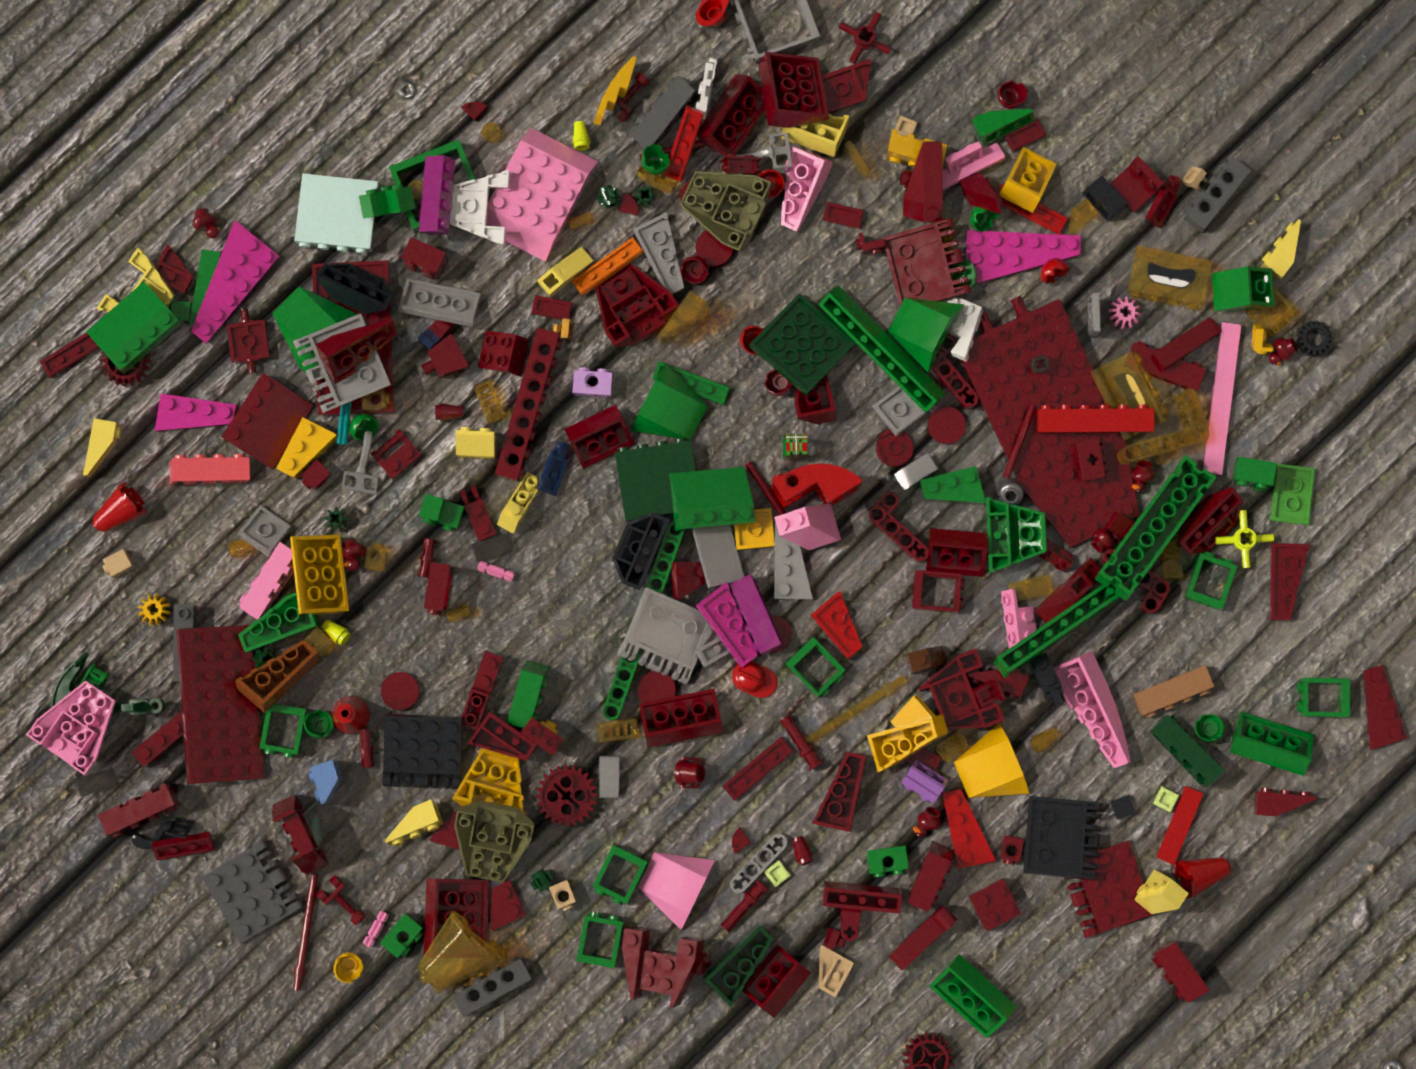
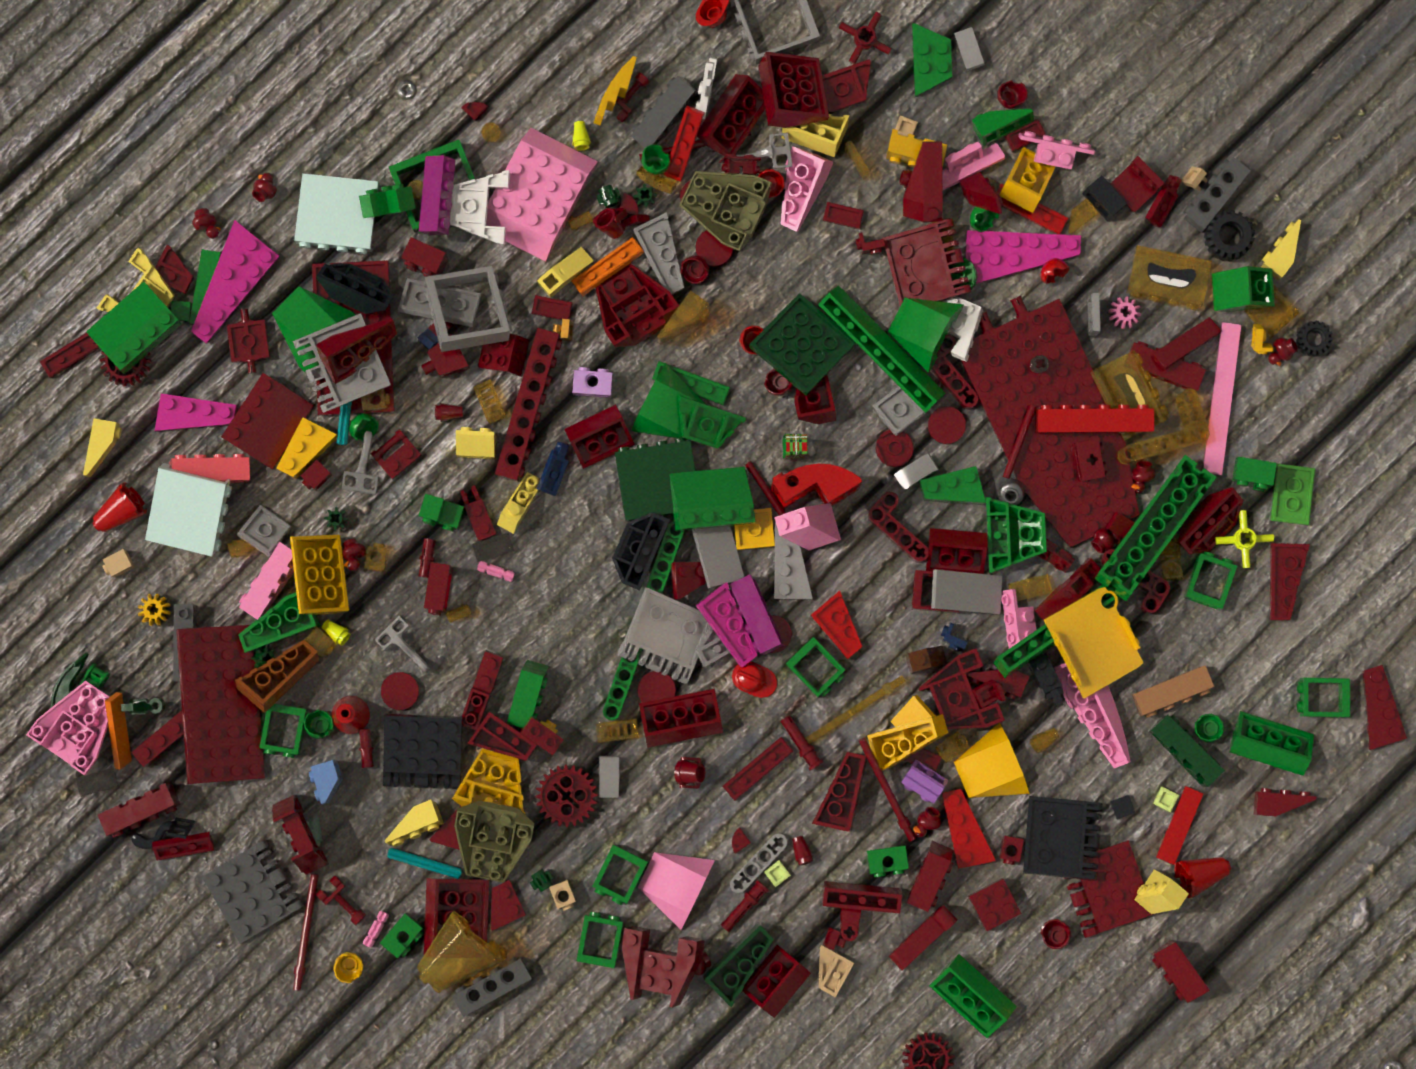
(118, 731): none -> orange tile
(188, 511): none -> light aqua panel
(263, 188): none -> dark red animal
(397, 639): none -> light grey piece
(424, 863): none -> teal axle
(473, 338): none -> light grey window
(610, 221): none -> dark red piece
(637, 219): none -> dark red tile
(706, 423): none -> green wing
(903, 821): none -> dark red bar
(930, 59): none -> green wing
(954, 642): none -> dark blue bracket
(966, 592): none -> light grey tile
(969, 49): none -> light grey slope
(1055, 152): none -> bright pink bracket
(1056, 934): none -> dark red hair
(1094, 642): none -> yellow piece
(1243, 228): none -> black tyre

